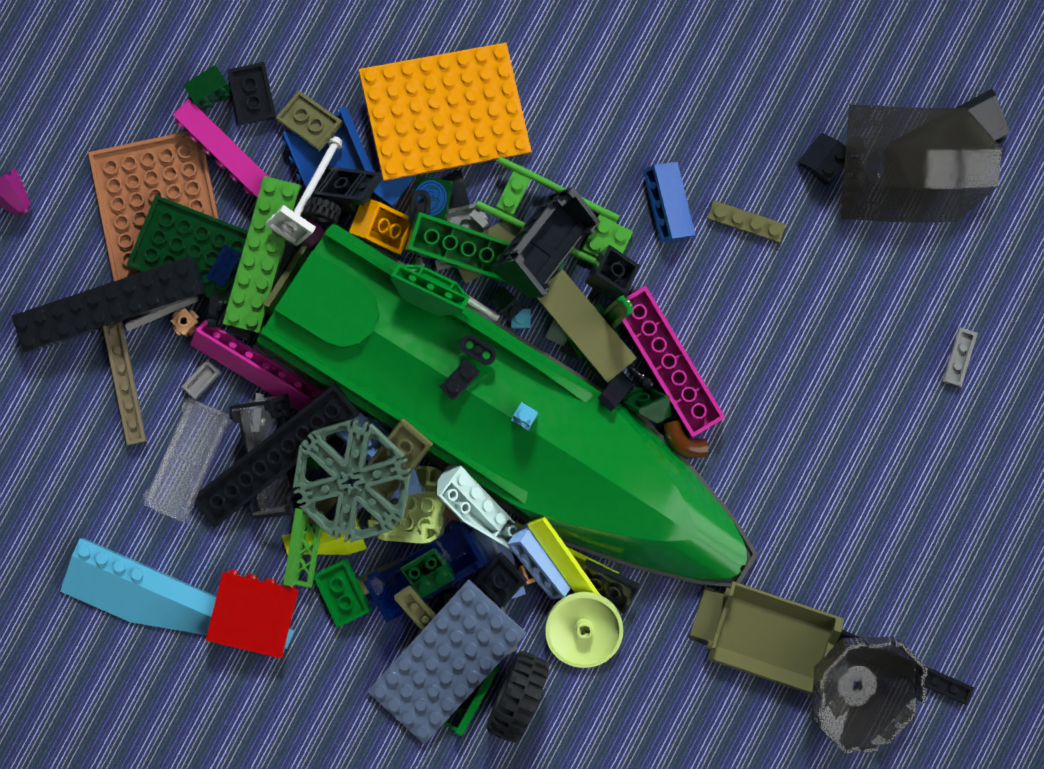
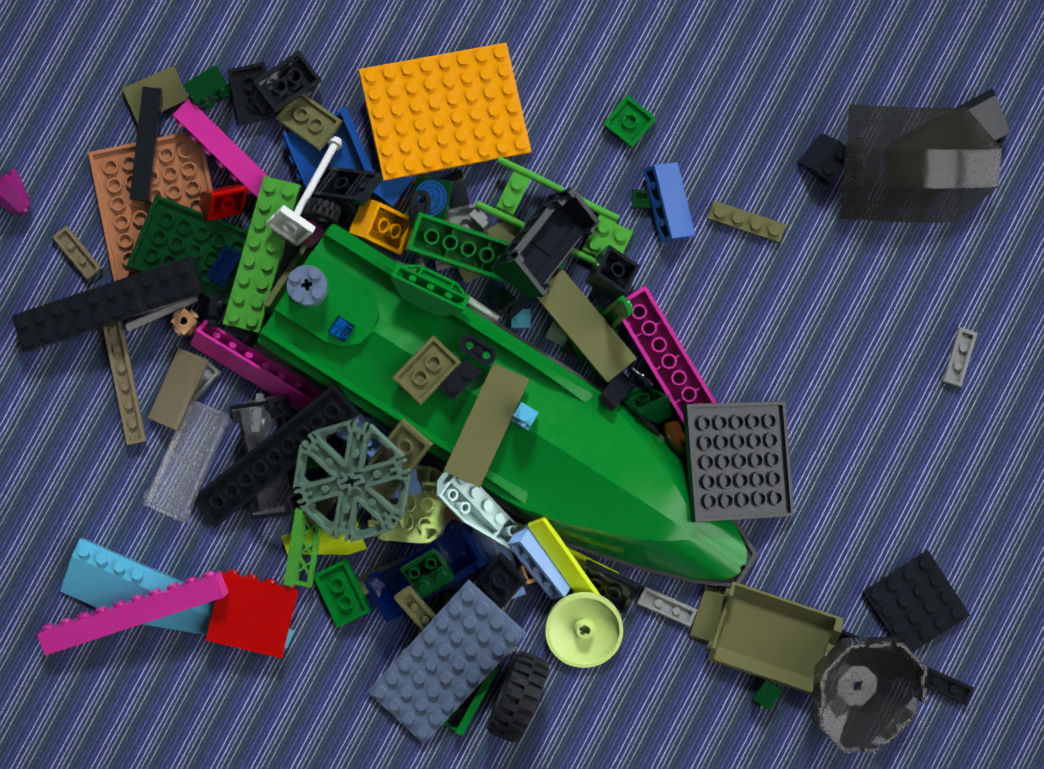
(77, 253): none -> dark tan tile
(132, 612): none -> dark pink brick
(146, 144): none -> black tile
(170, 82): none -> olive tile
(177, 389): none -> dark tan tile
(223, 201): none -> red slope
(283, 84): none -> black slope
(316, 292): none -> sand blue brick
(341, 329): none -> clear blue tile
(426, 370): none -> olive tile
(486, 425): none -> olive tile
(629, 121): none -> green plate
(640, 199): none -> dark green tile
(667, 606): none -> light grey tile
(738, 461): none -> black plate
(766, 695): none -> dark green brick
(916, 602): none -> black plate

